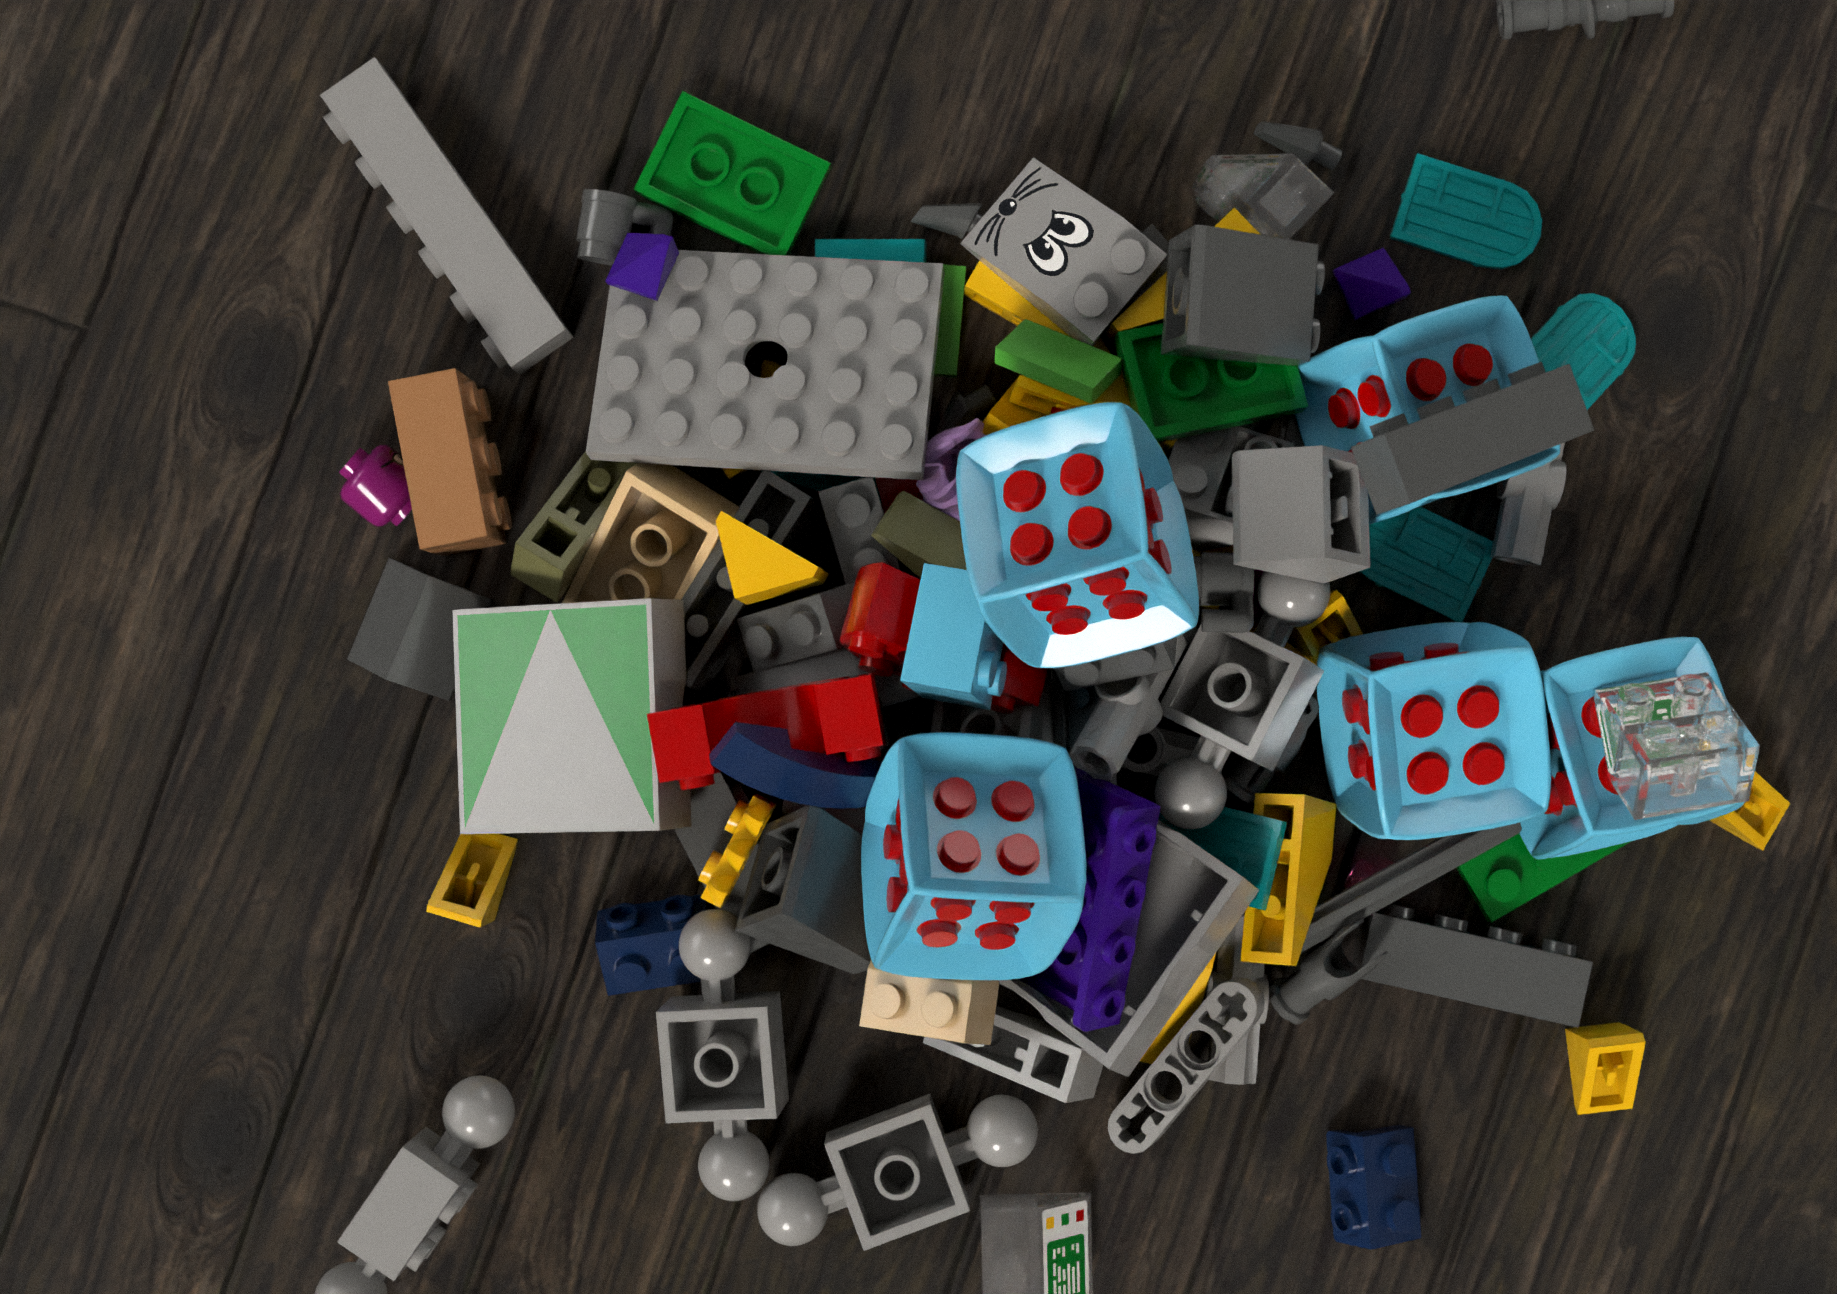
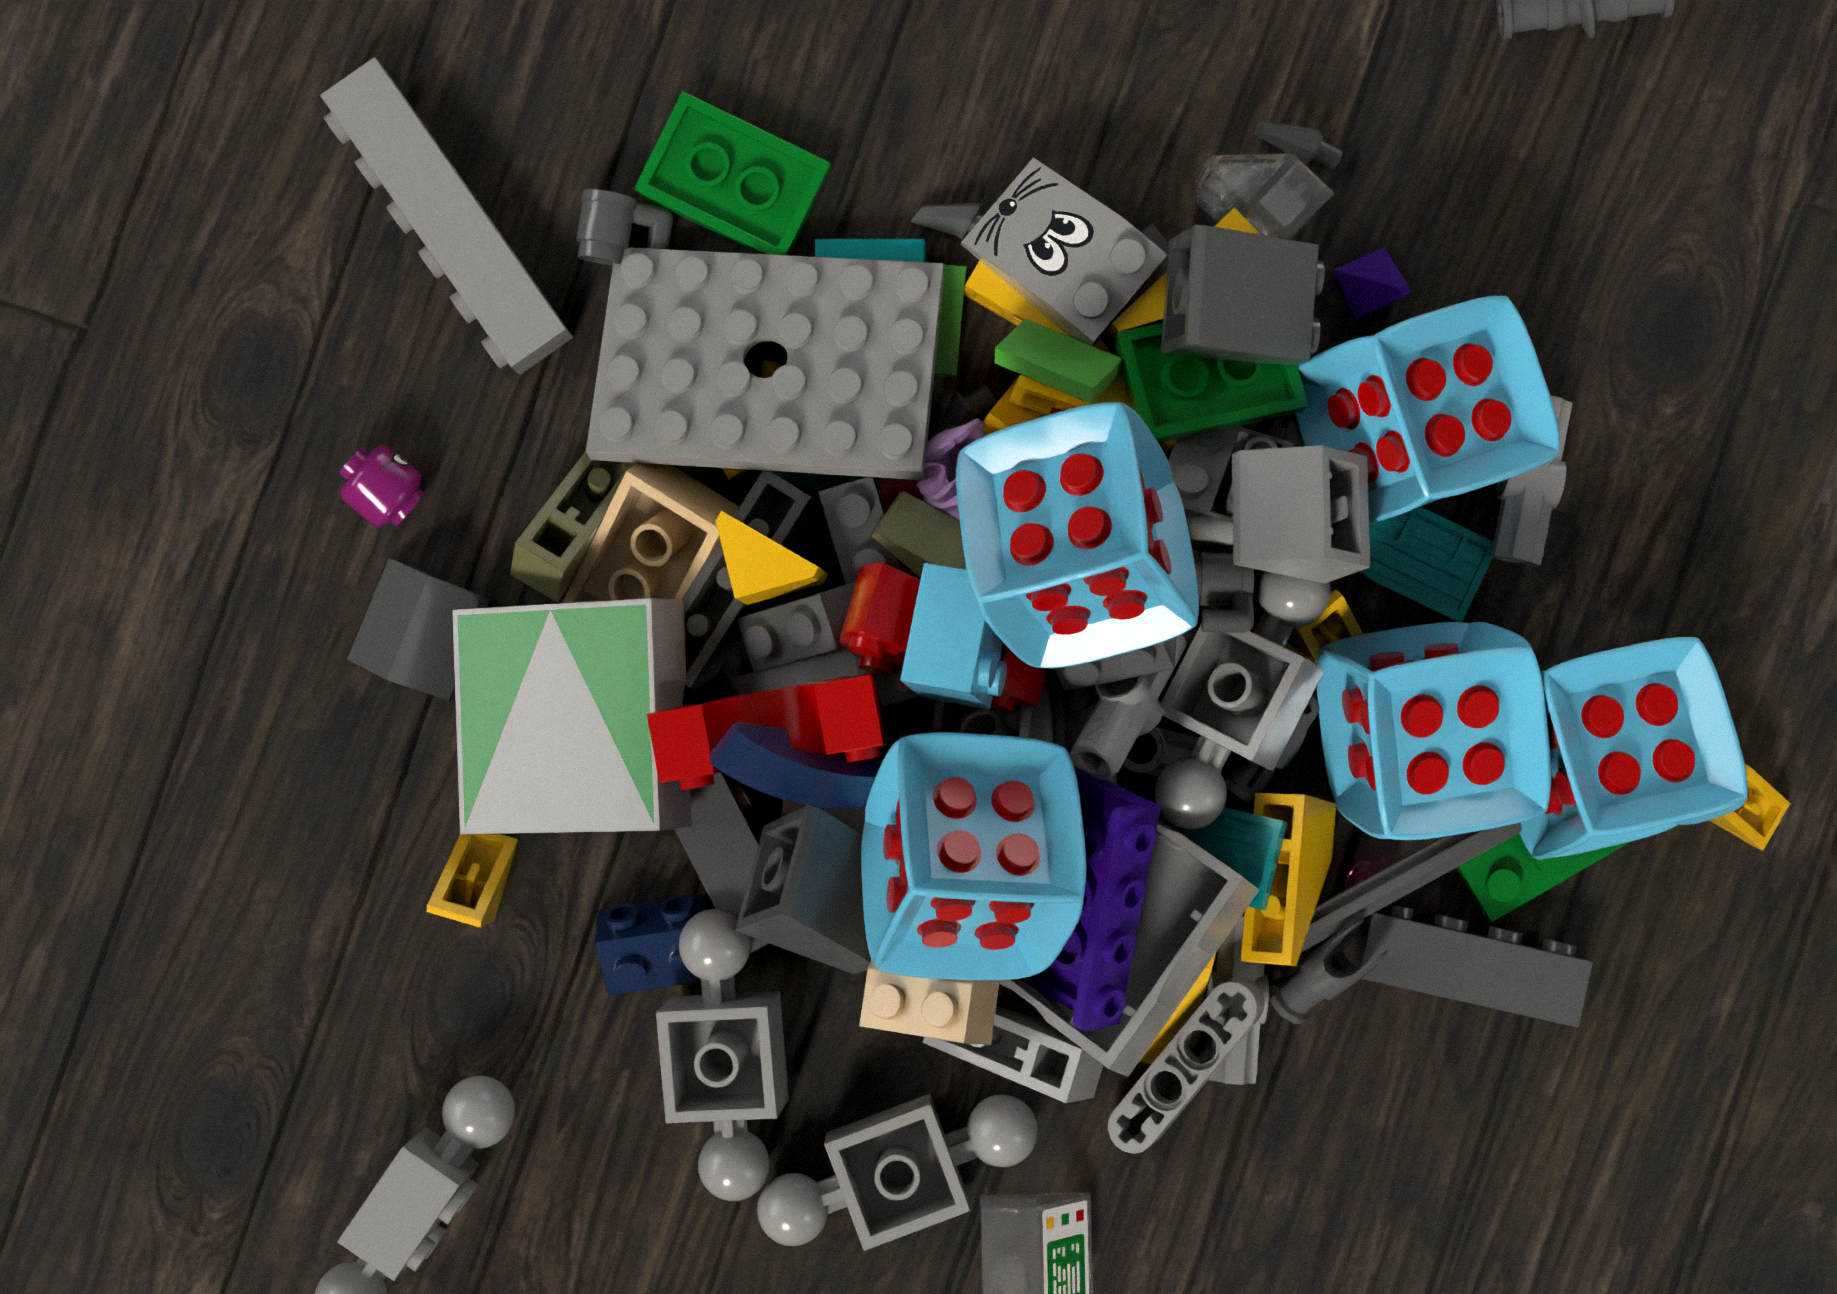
(449, 462): medium nougat brick -> none
(643, 264): dark purple slope -> none
(724, 869): yellow plate -> none
(1373, 1186): dark blue bracket -> none
(1466, 215): teal window -> none
(1470, 439): dark grey brick -> none
(1592, 338): teal window -> none
(1604, 1066): yellow slope -> none
(1675, 745): clear slope -> none

